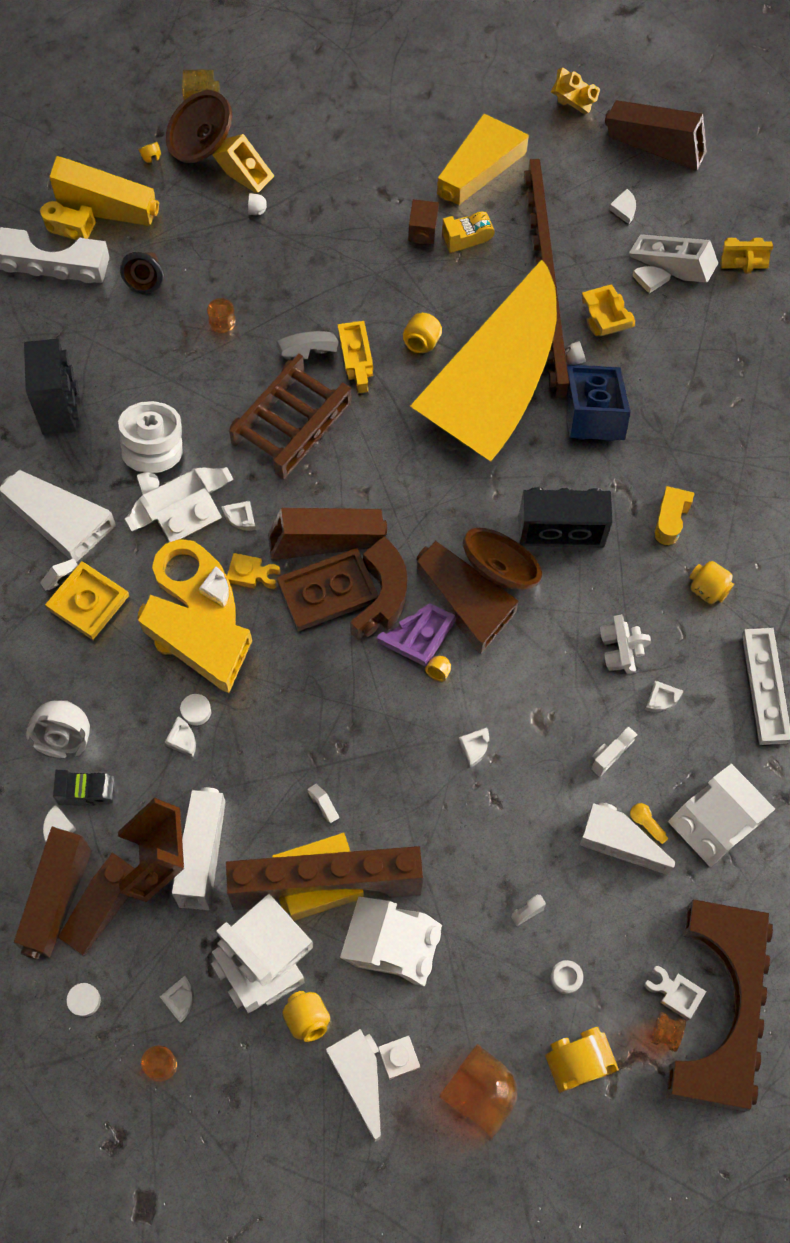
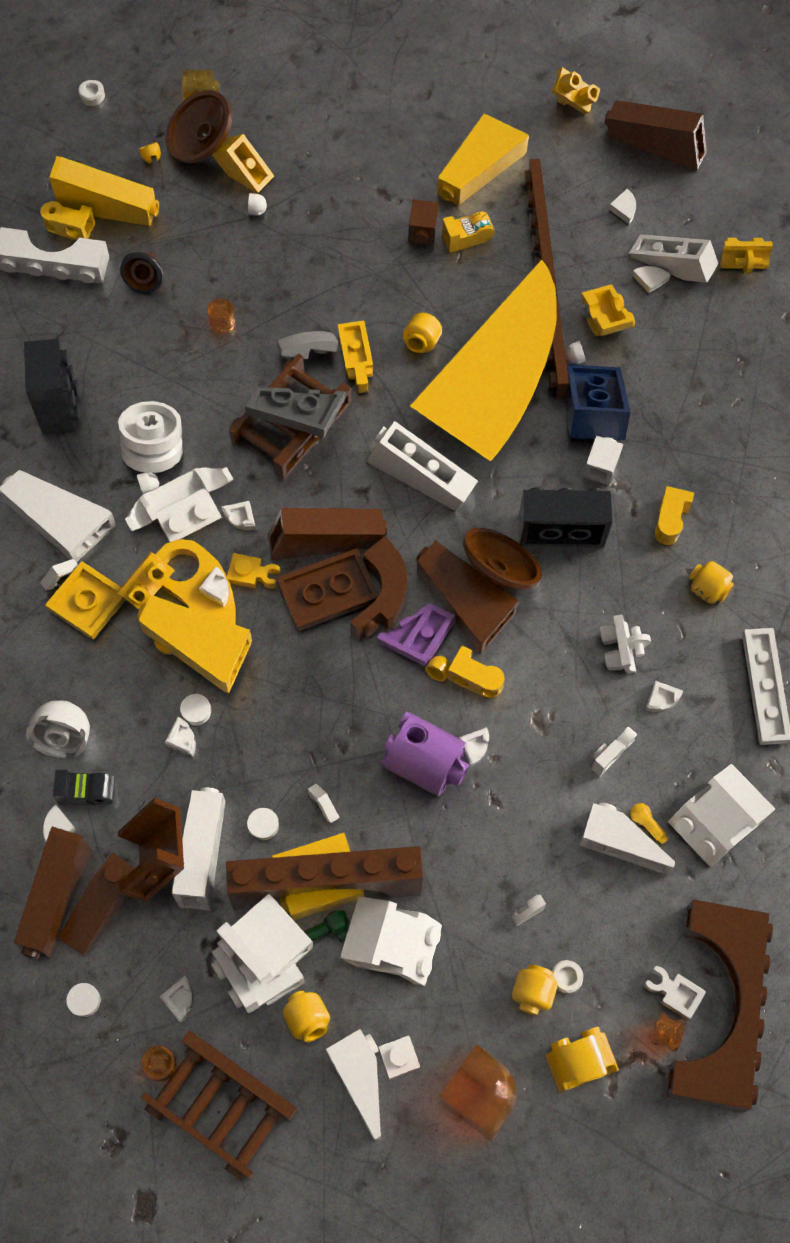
(91, 92): none -> white tile
(145, 580): none -> yellow hips
(249, 1090): none -> reddish brown fence
(263, 824): none -> white tile
(300, 411): none -> dark grey wing
(335, 924): none -> dark green piece
(420, 466): none -> white slope
(425, 755): none -> medium lavender cylinder
(474, 676): none -> yellow leg
(534, 989): none -> yellow head
(603, 460): none -> white brick

